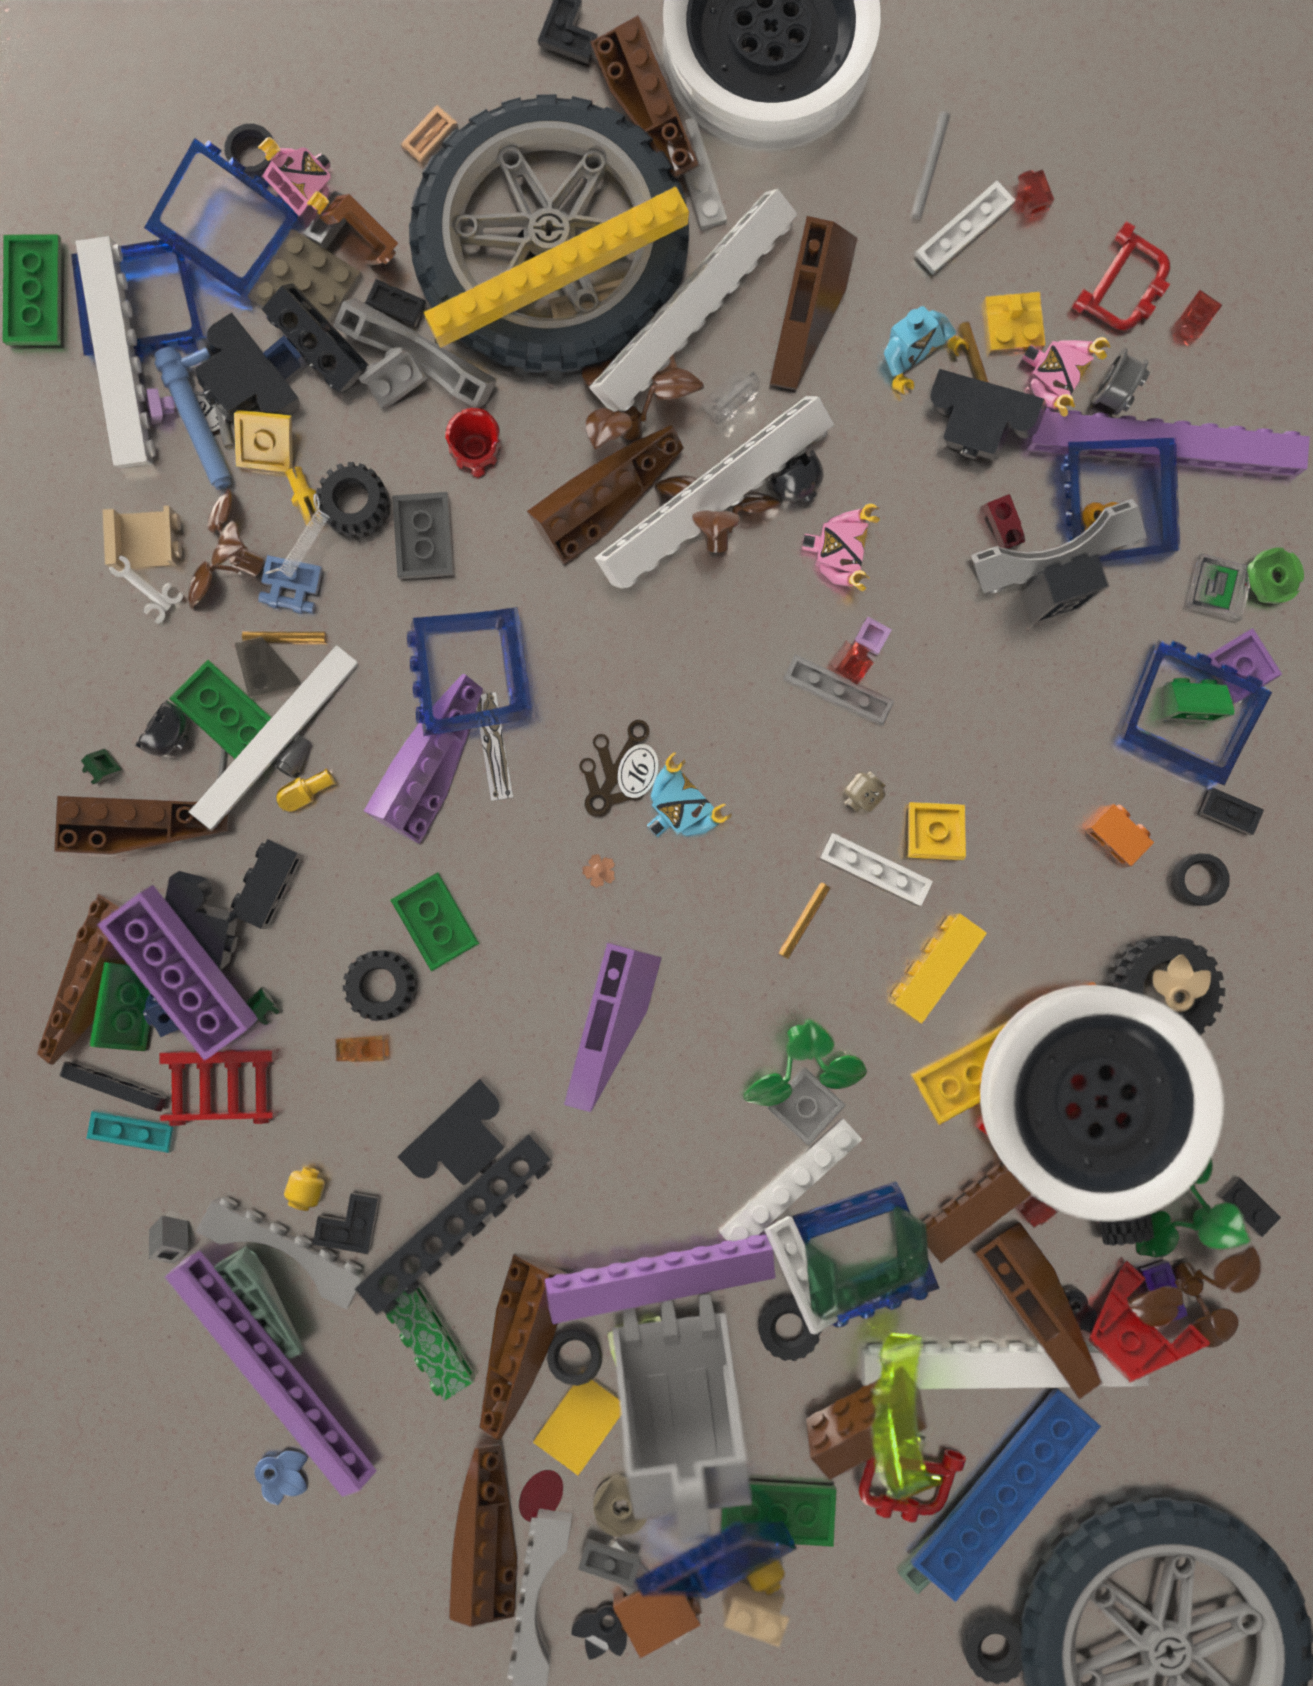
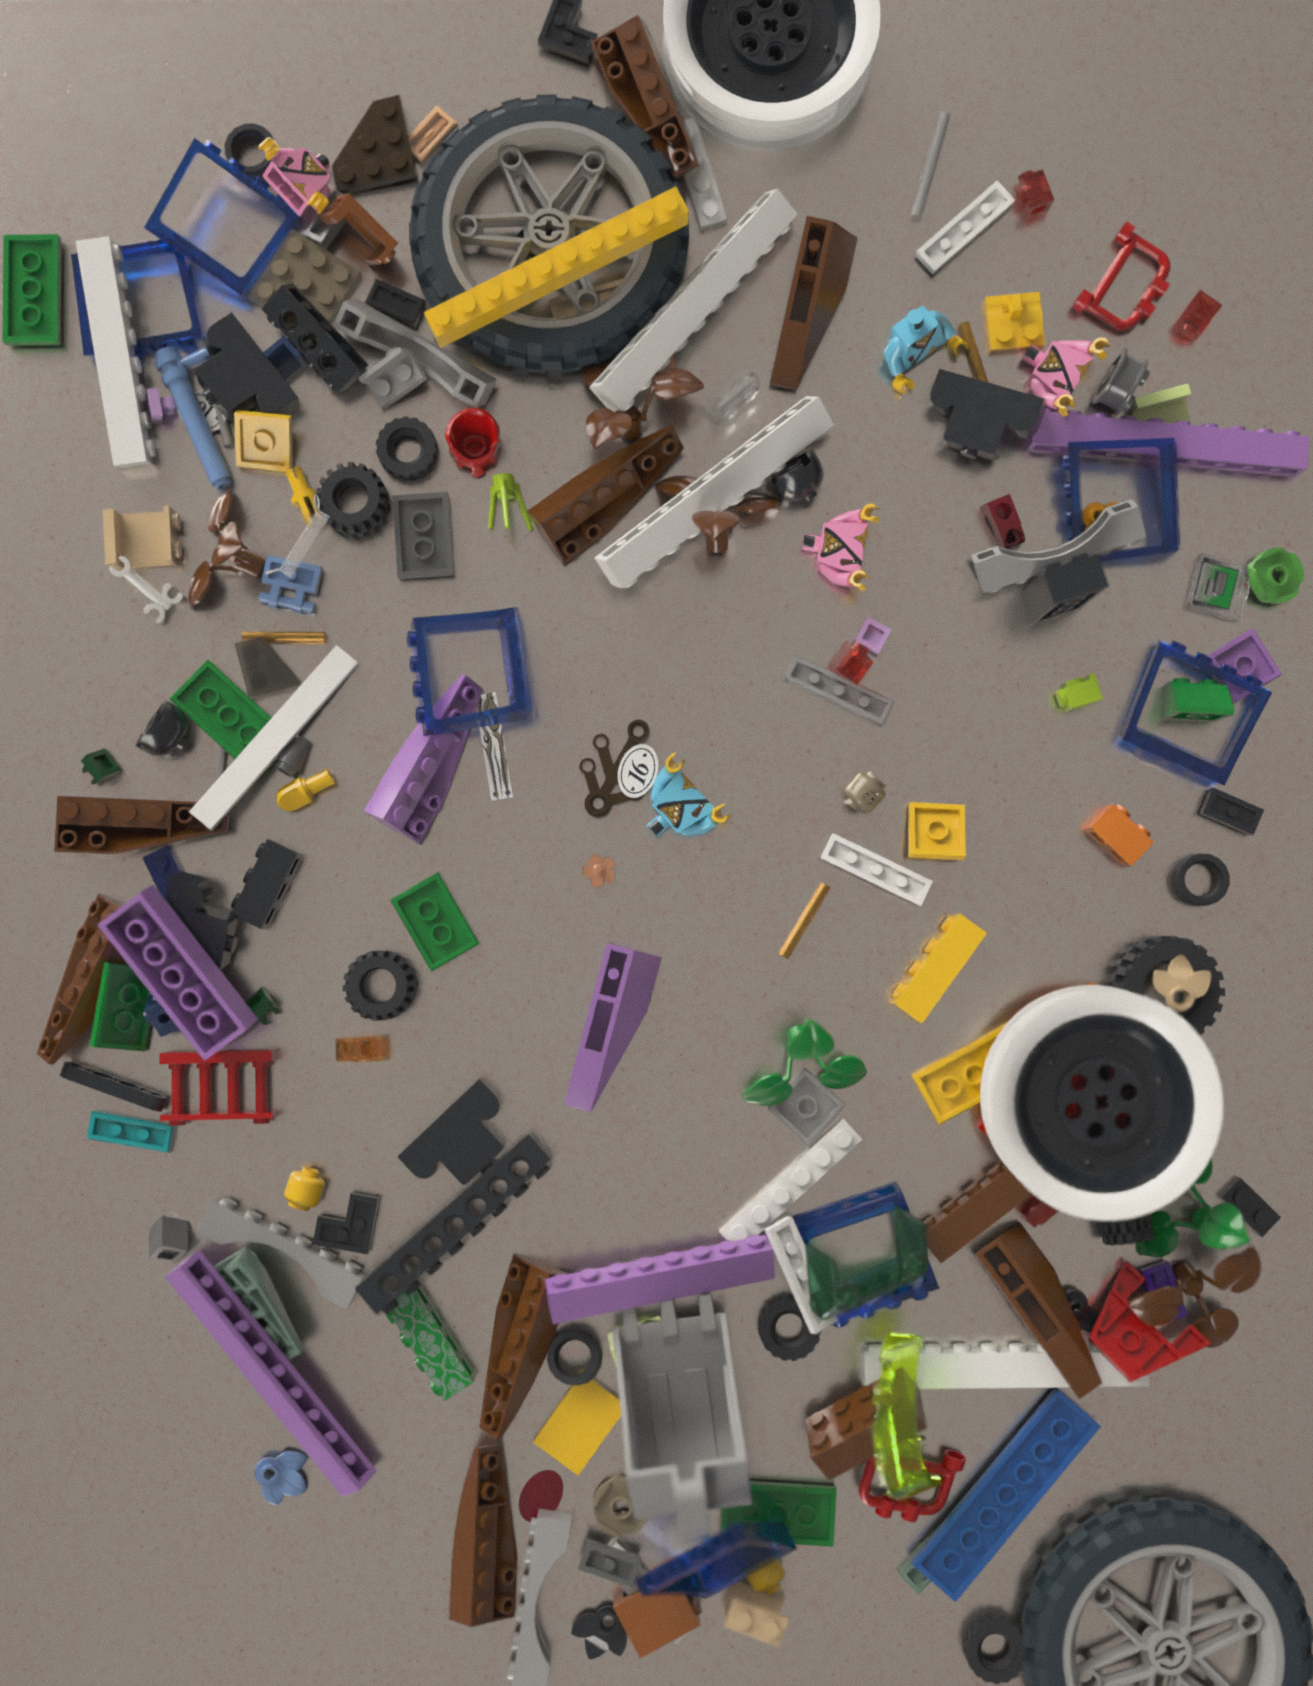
(161, 866): none -> clear blue plate
(376, 150): none -> dark brown plate
(407, 427): none -> black tyre
(503, 489): none -> lime plant
(1079, 693): none -> lime brick
(1163, 404): none -> yellowish green panel

